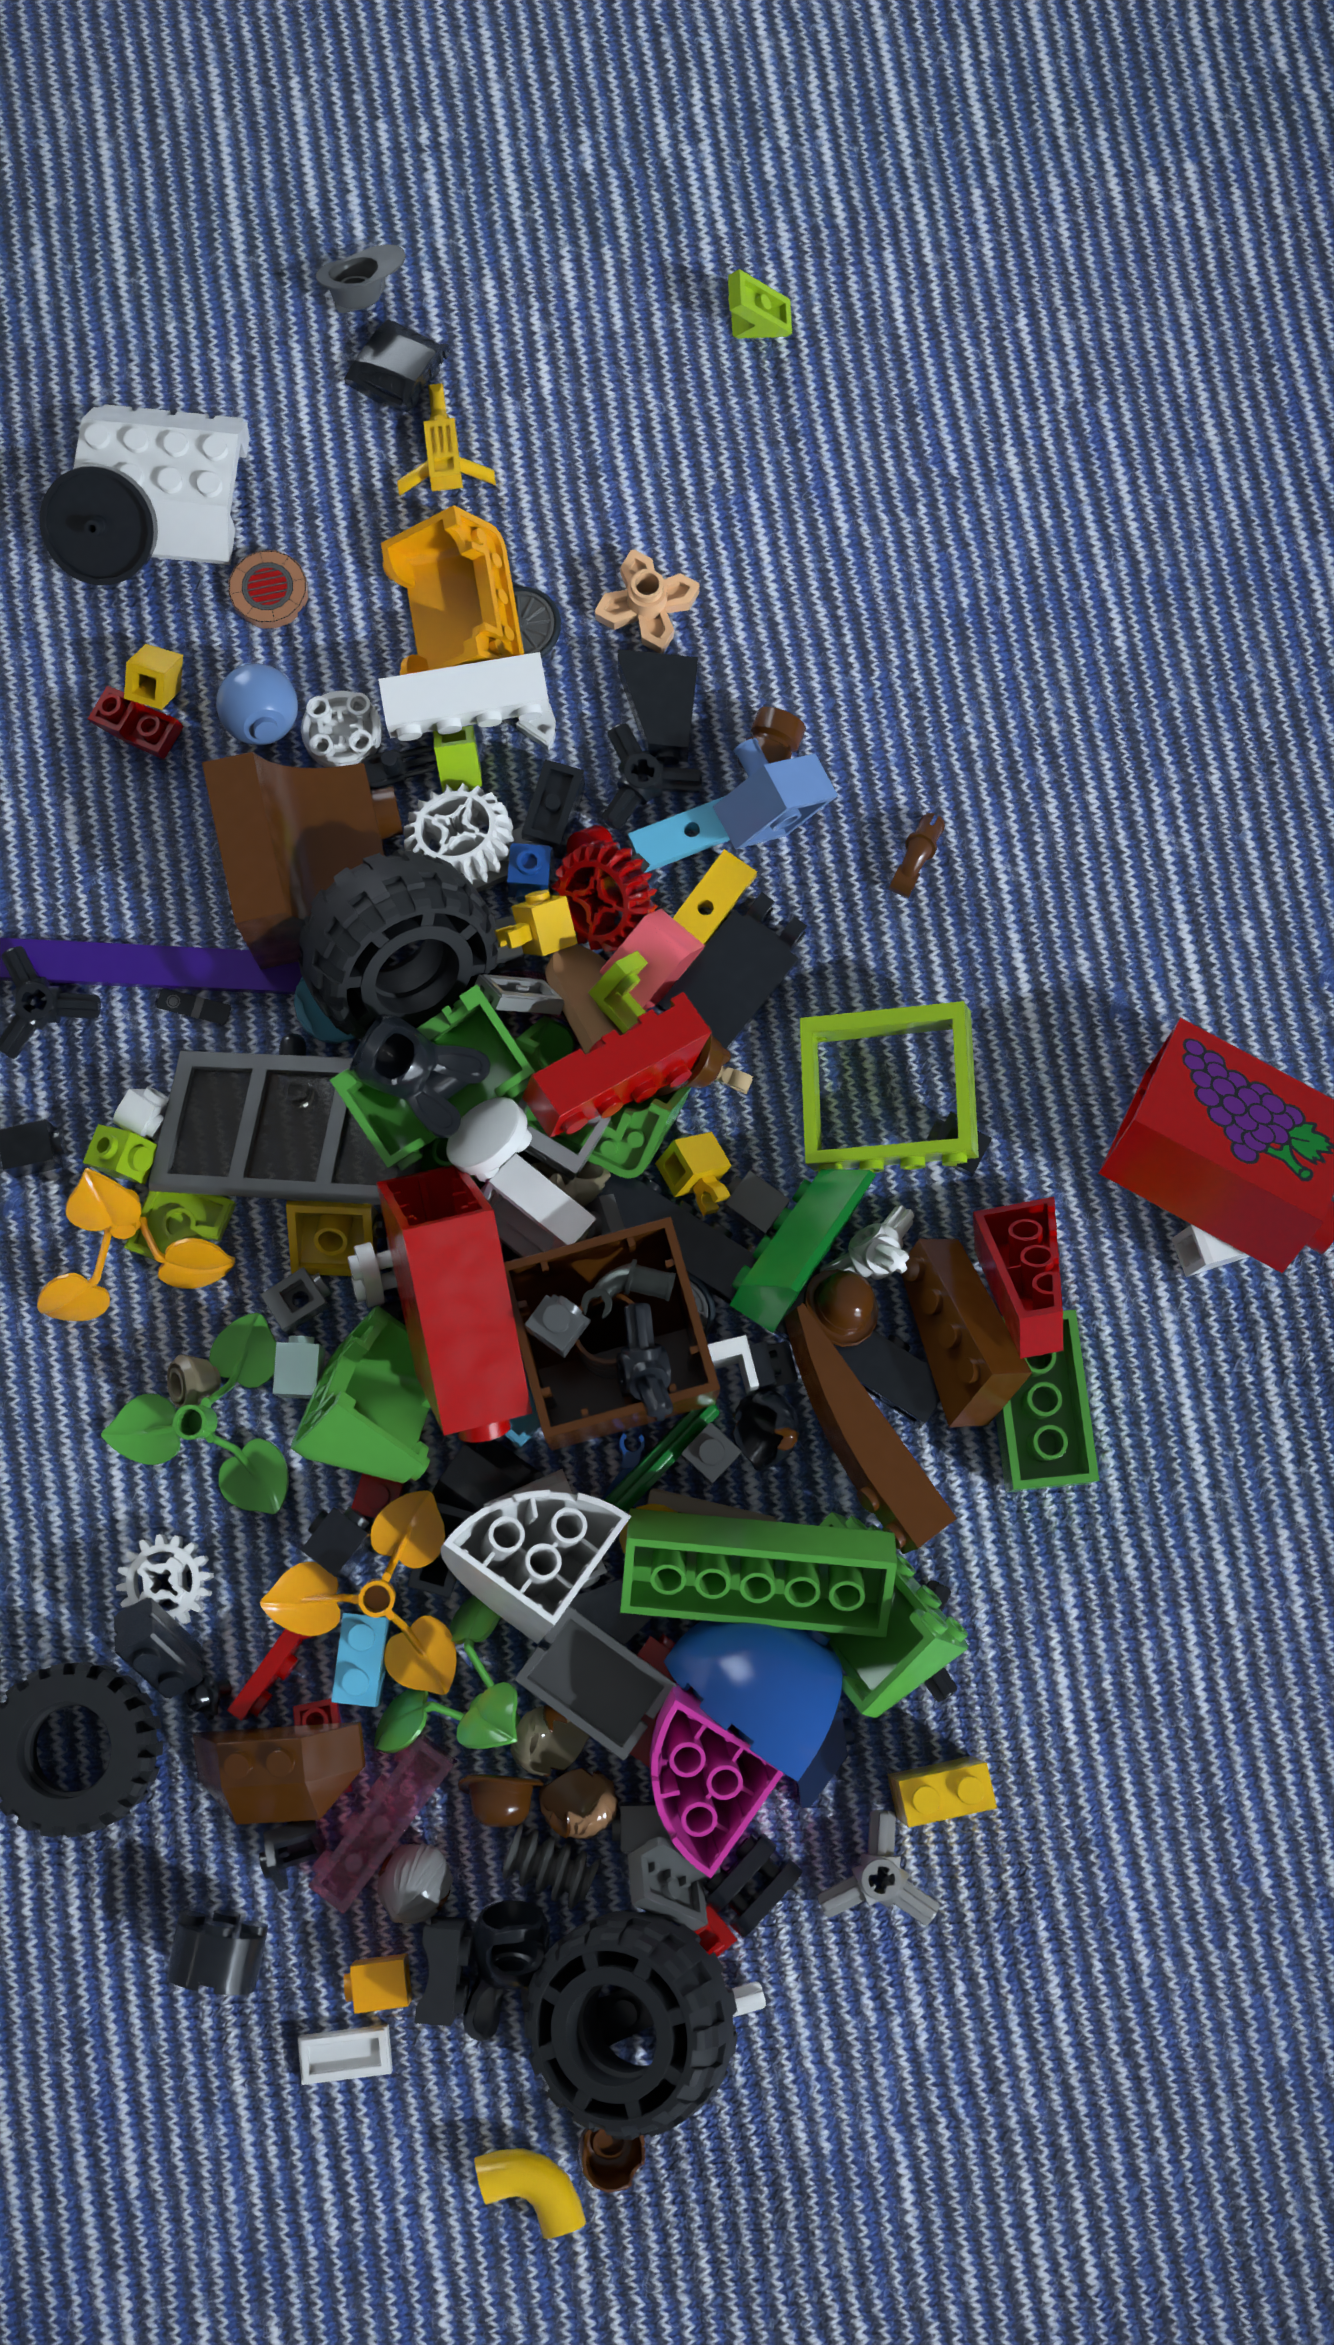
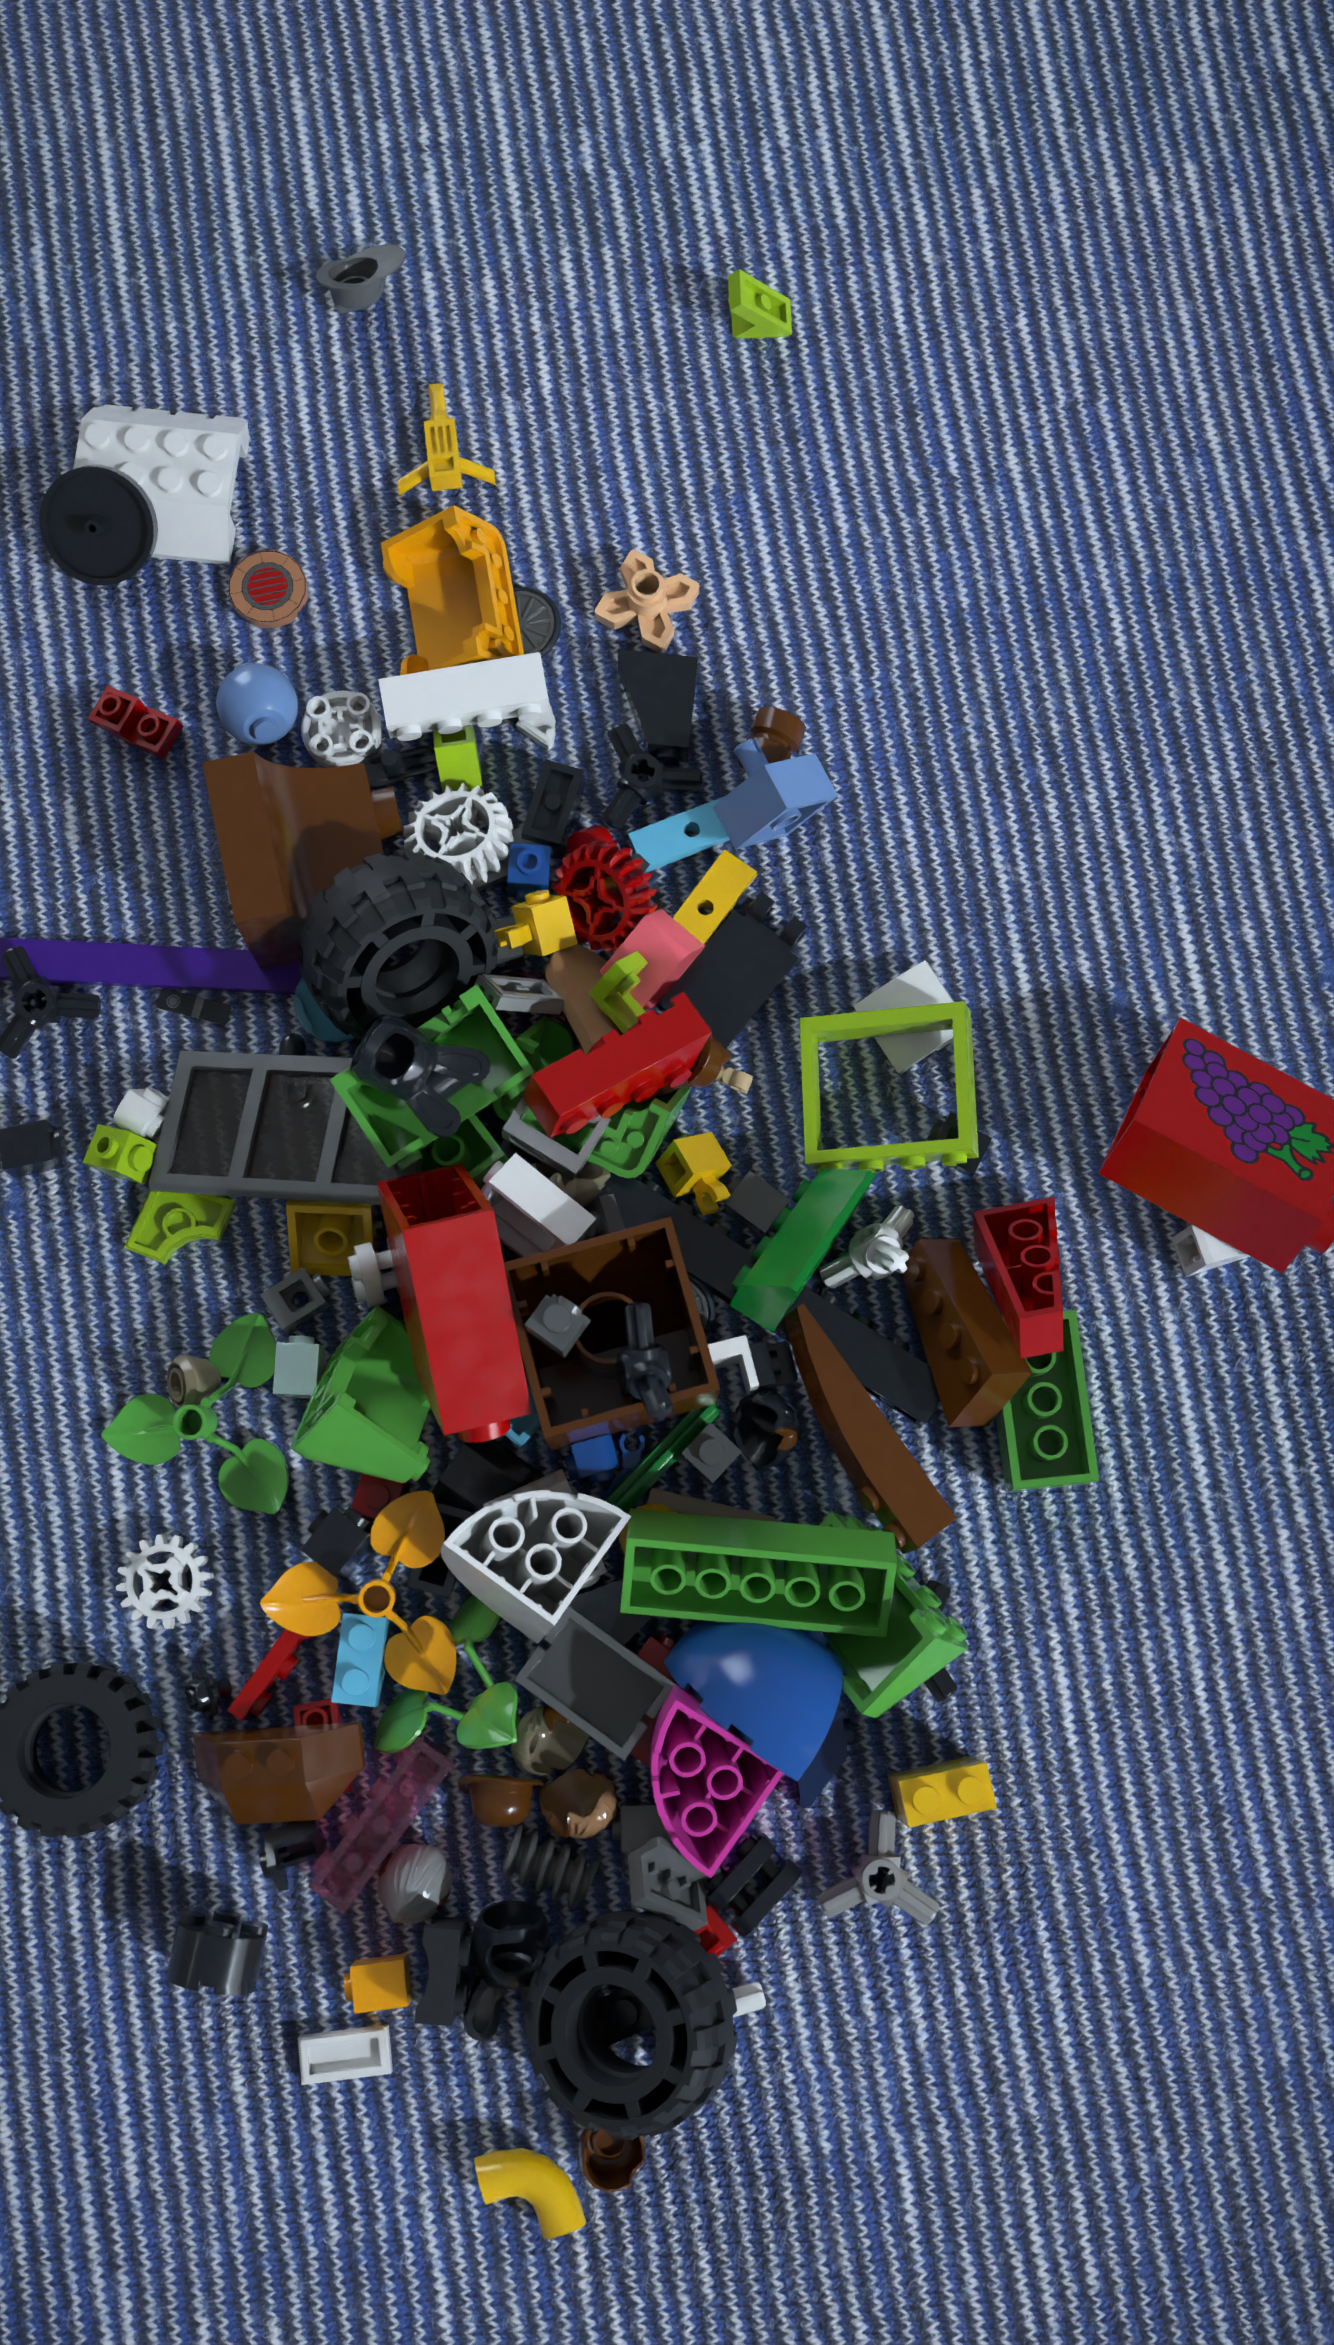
(108, 1206): light orange plant -> none
(153, 676): yellow brick -> none
(158, 1648): black brick -> none
(396, 366): black slope -> none
(488, 1137): white tile -> none
(592, 1459): none -> blue plate
(630, 1278): pearl dark grey piece -> none
(842, 1306): reddish brown hat -> none
(912, 988): none -> white slope
(919, 847): reddish brown piece -> none

